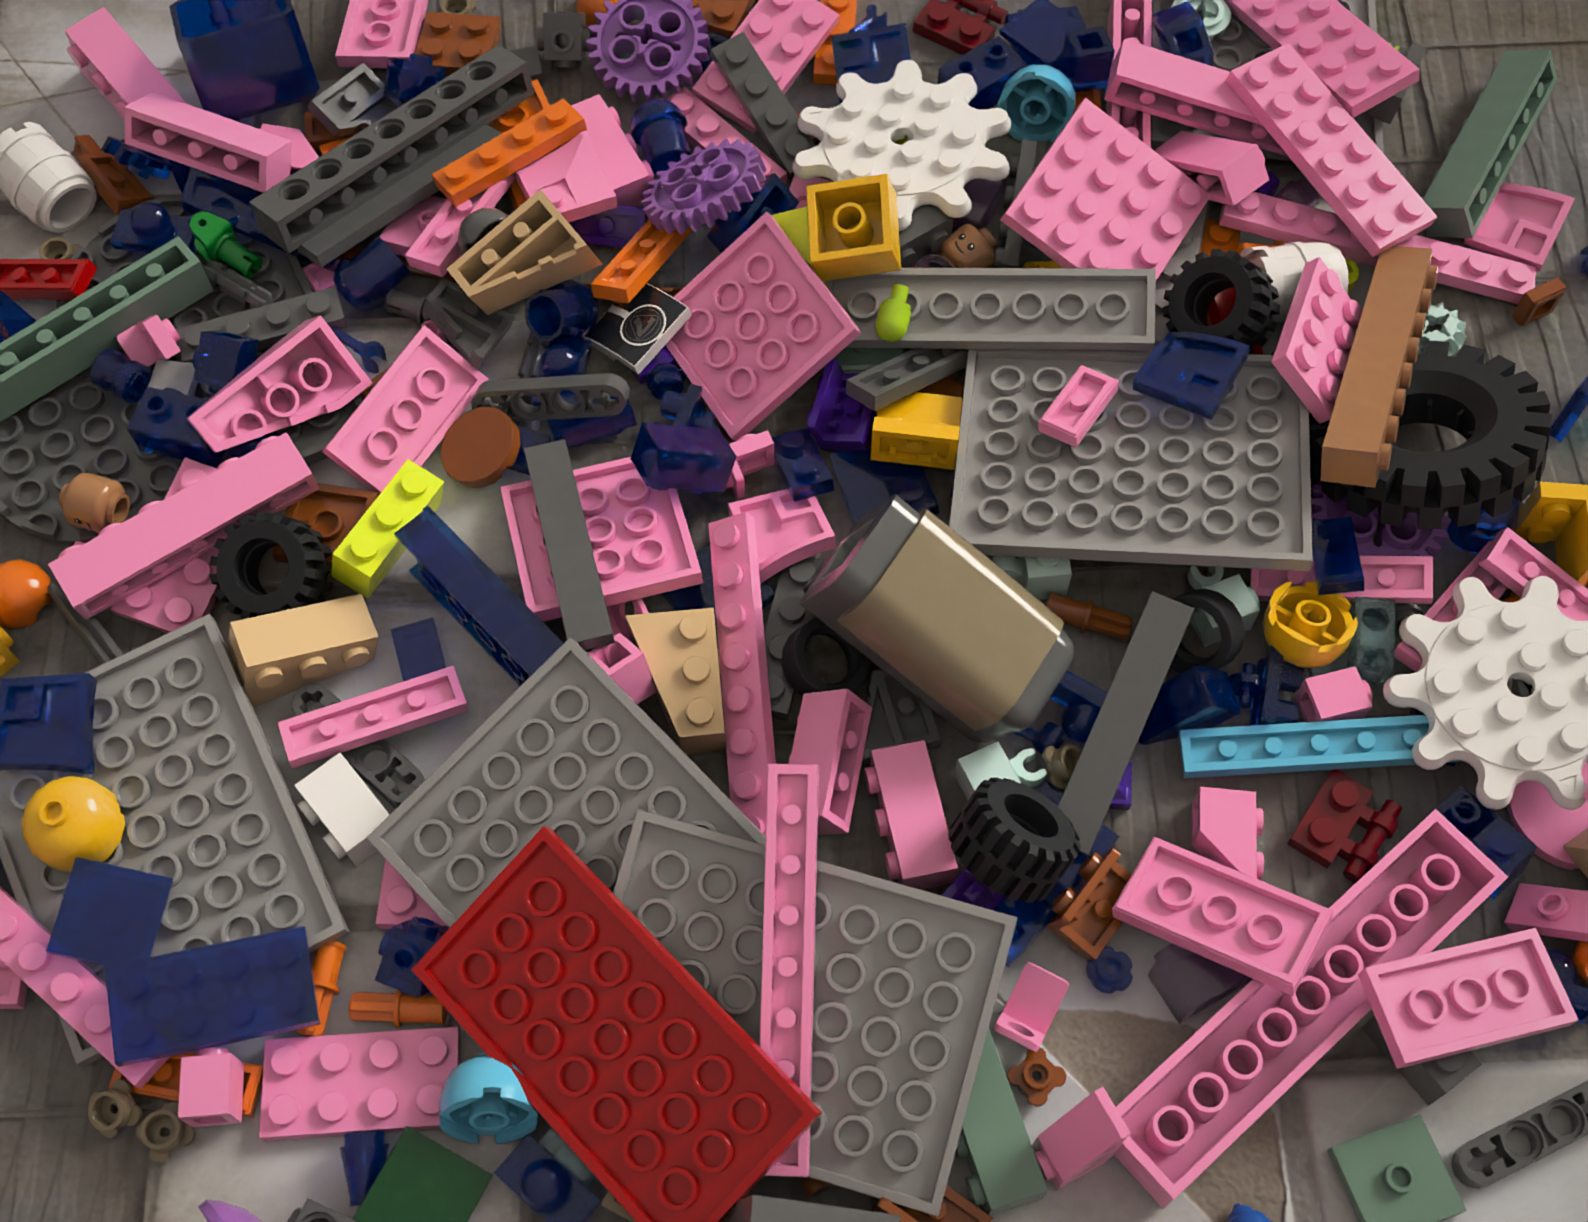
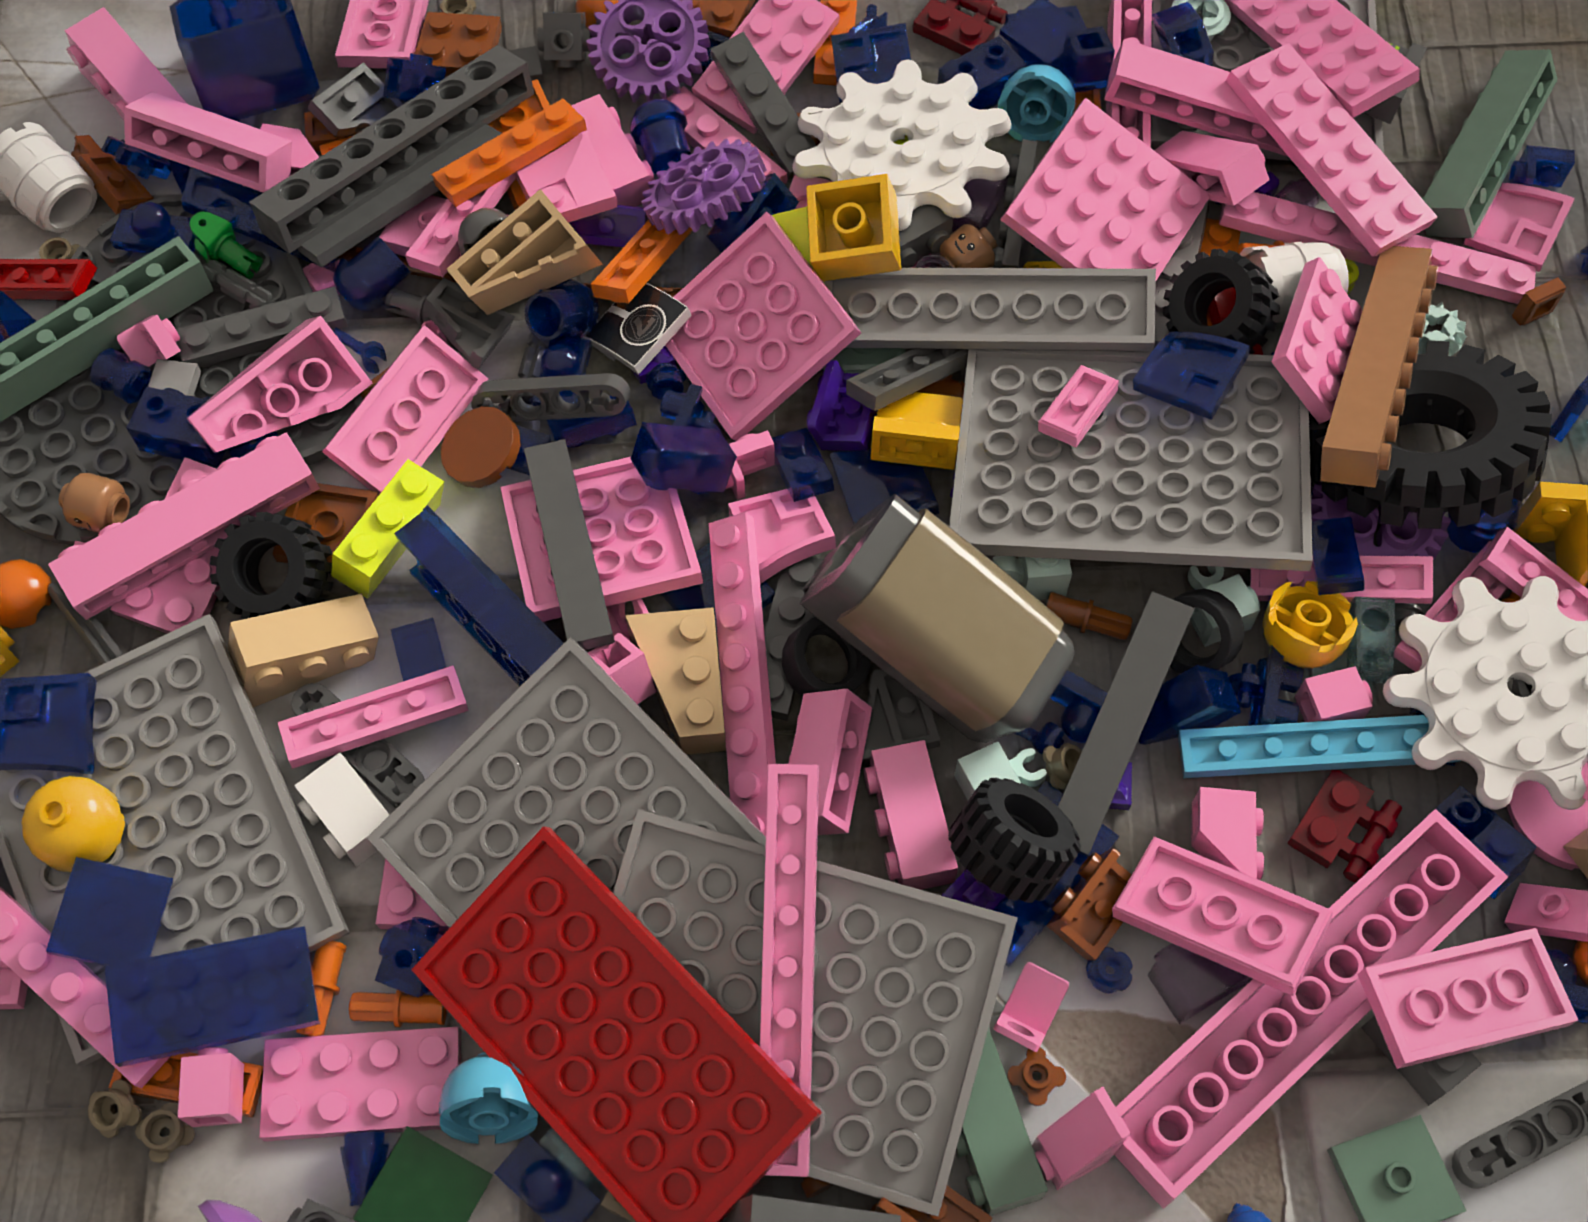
(222, 357): clear blue brick -> none
(894, 315): lime cylinder -> none
(1542, 166): none -> clear blue bracket

